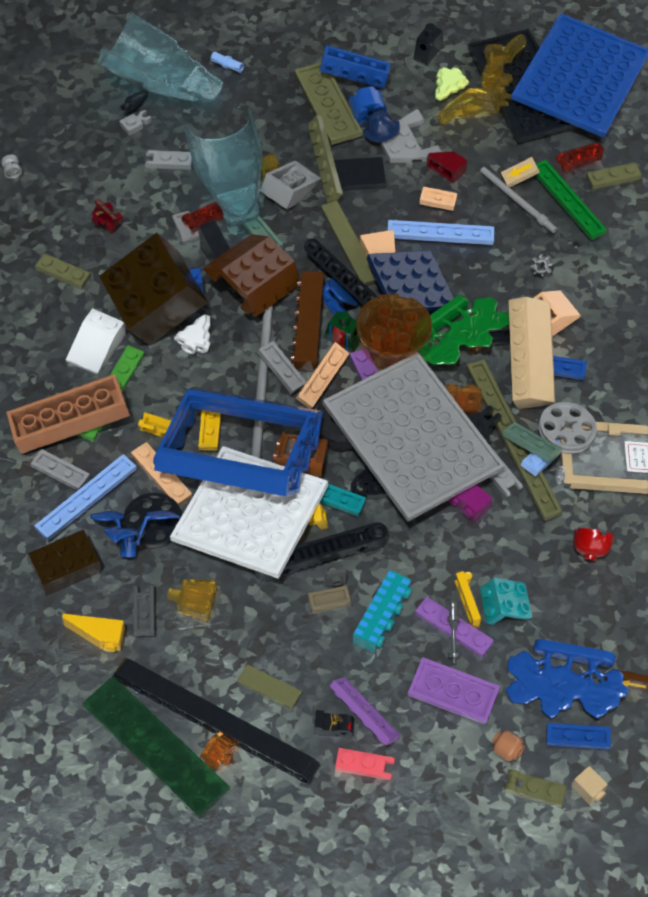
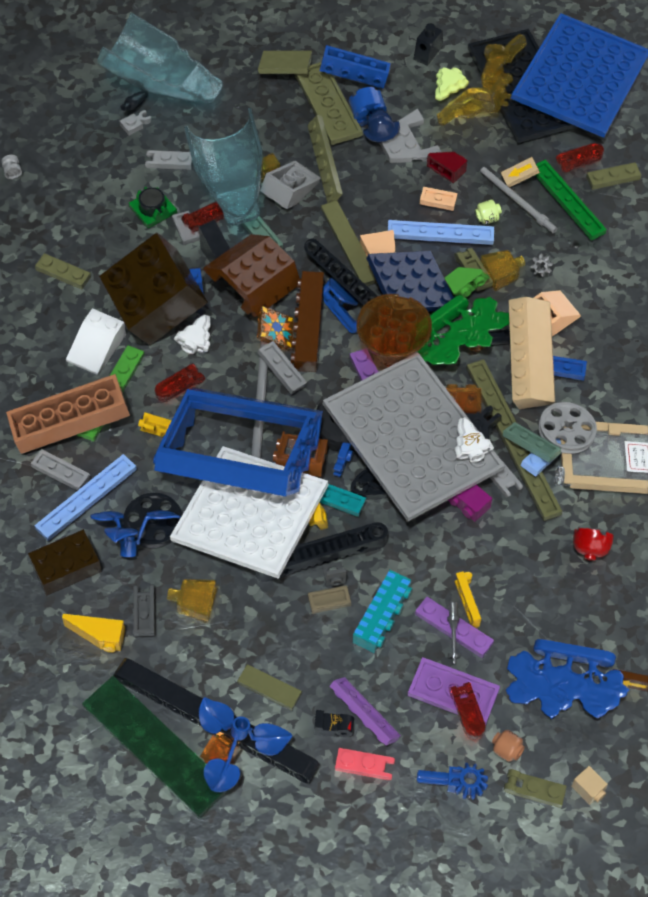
(104, 215): dark red hips -> none
(153, 206): none -> piece
(167, 482): light nougat plate -> none
(178, 383): none -> clear red plate
(209, 431): yellow plate -> none
(217, 716): none -> blue plant
(227, 62): light blue pin -> none
(275, 327): none -> tile
(285, 62): none -> olive tile
(322, 375): light nougat plate -> none
(343, 331): dark green torso -> none
(345, 454): none -> blue plate
(361, 173): black tile -> none
(456, 780): none -> blue gear
(465, 280): none -> bright green slope
(468, 710): none -> clear red plate
(470, 442): none -> white rock
(472, 262): none -> olive plate
(488, 212): none -> yellowish green head
(502, 267): none -> clear yellow torso
(503, 599): teal bracket -> none
(578, 736): blue plate -> none

